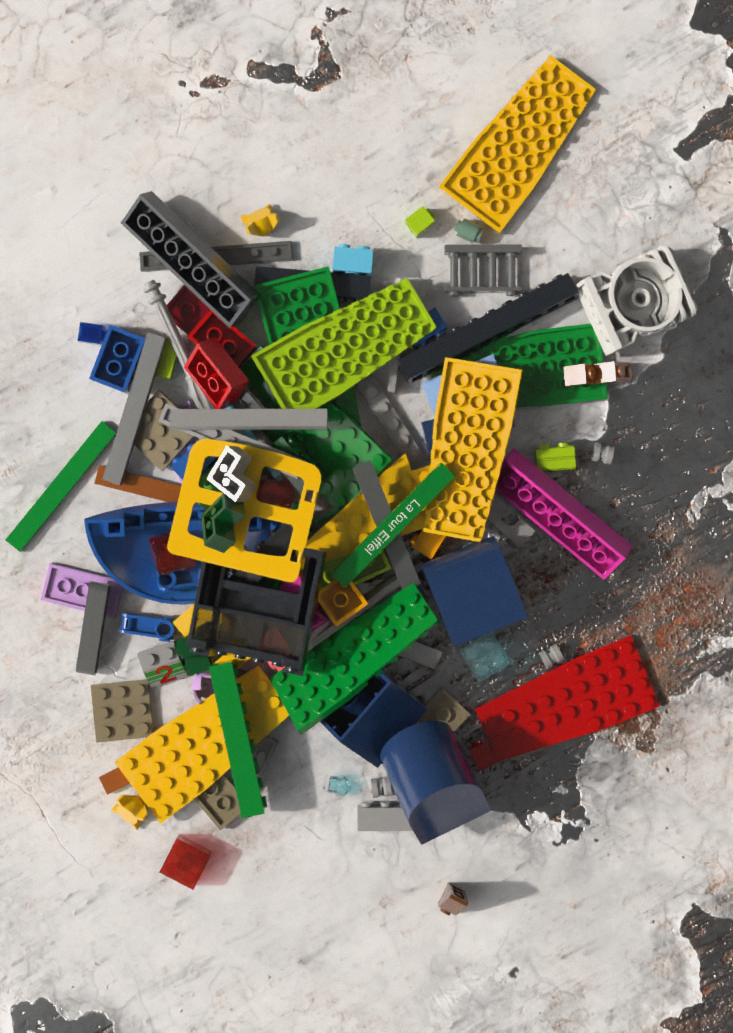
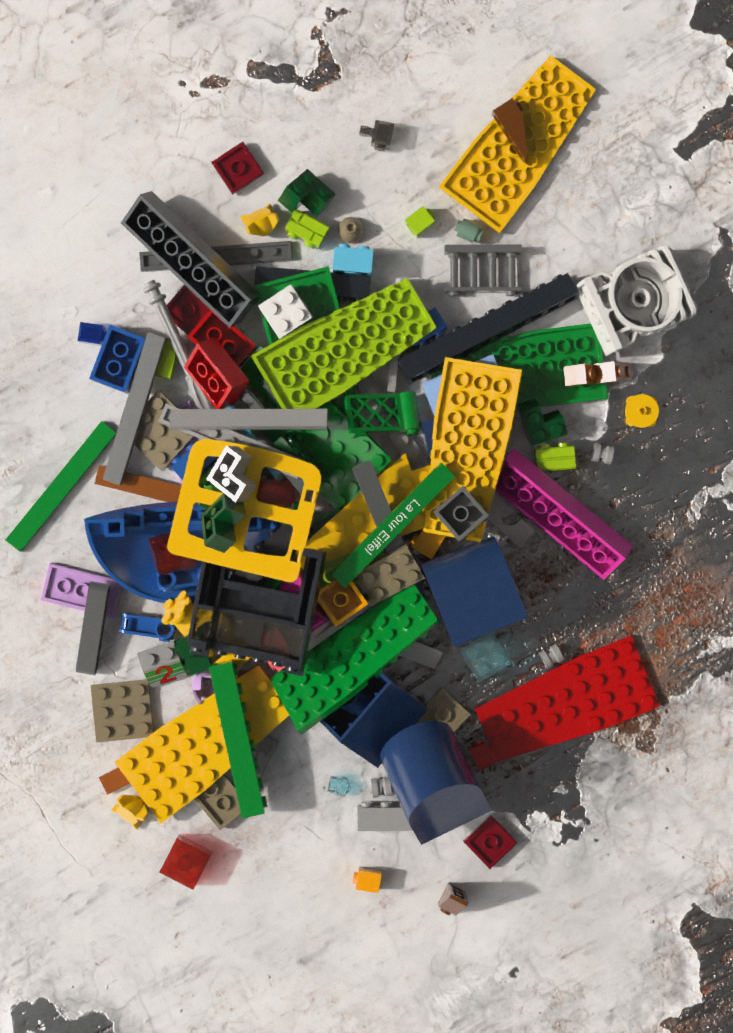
(176, 608): none -> yellow piece
(237, 168): none -> dark red plate
(285, 311): none -> white brick
(306, 229): none -> lime brick
(309, 191): none -> dark green brick
(351, 230): none -> dark tan brick
(367, 879): none -> light orange brick
(380, 134): none -> clear smoke brick
(390, 574): none -> dark tan plate
(406, 413): none -> green piece
(462, 514): none -> dark grey brick
(490, 841): none -> dark red plate
(511, 122): none -> reddish brown slope
(540, 426): none -> dark green brick
(641, 411): none -> yellow piece

